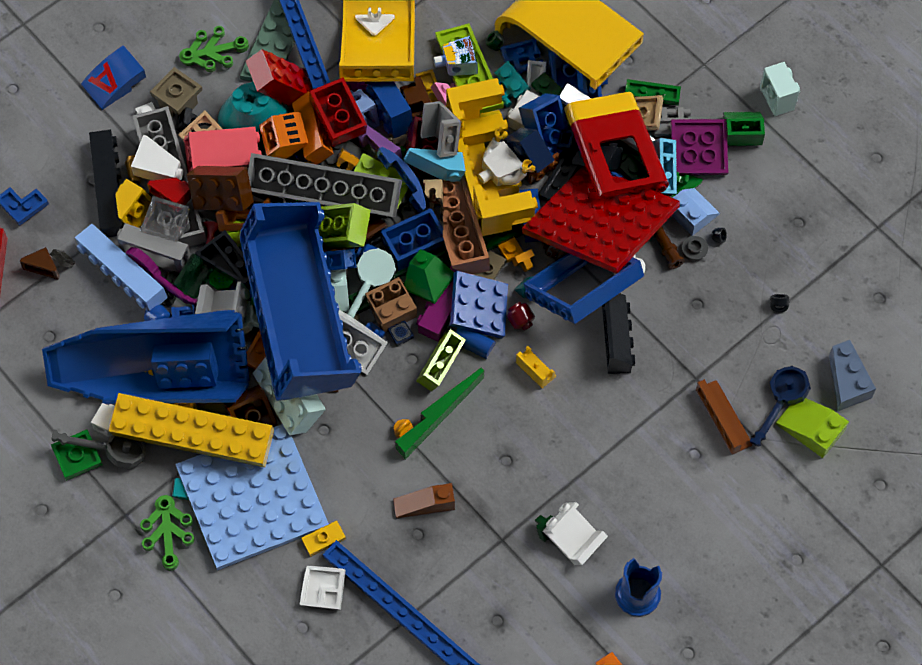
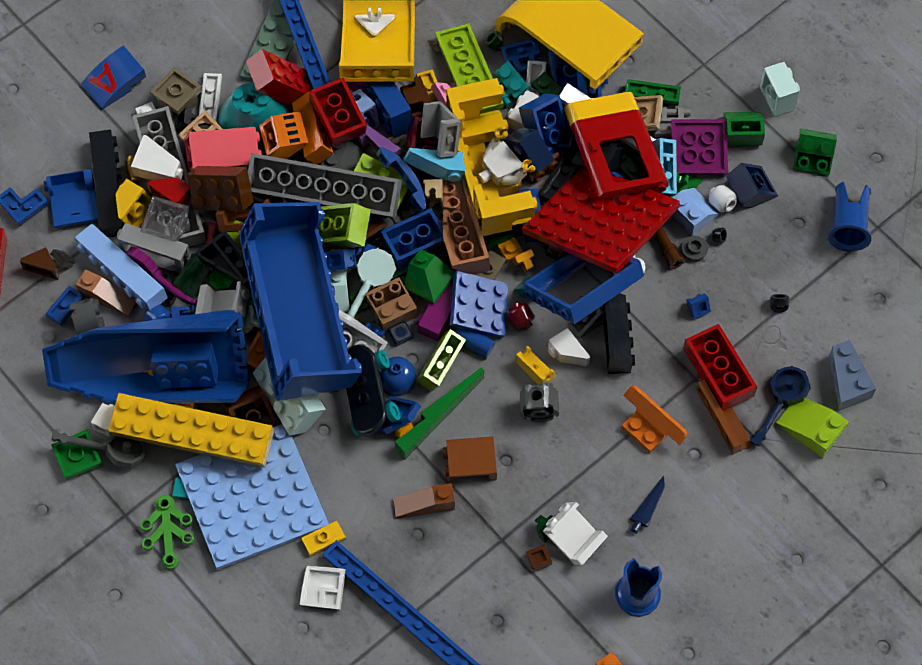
(61, 309): none -> blue plate
(72, 198): none -> blue door
(86, 315): none -> dark grey brick
(108, 294): none -> nougat slope
(210, 94): none -> white tile
(211, 50): bright green plant -> none
(351, 160): light orange tile -> none
(367, 395): none -> black piece
(399, 376): none -> blue cylinder
(408, 410): none -> blue plate
(458, 58): torso -> none
(470, 458): none -> dark orange panel
(539, 402): none -> dark grey brick
(539, 558): none -> reddish brown plate
(568, 349): none -> white slope
(588, 323): none -> dark grey slope
(645, 511): none -> dark blue bar
(650, 422): none -> orange plate
(699, 305): none -> blue tile
(720, 367): none -> red brick
(722, 198): none -> white head
(751, 185): none -> dark blue slope
(814, 151): none -> green slope
(850, 221): none -> blue piece

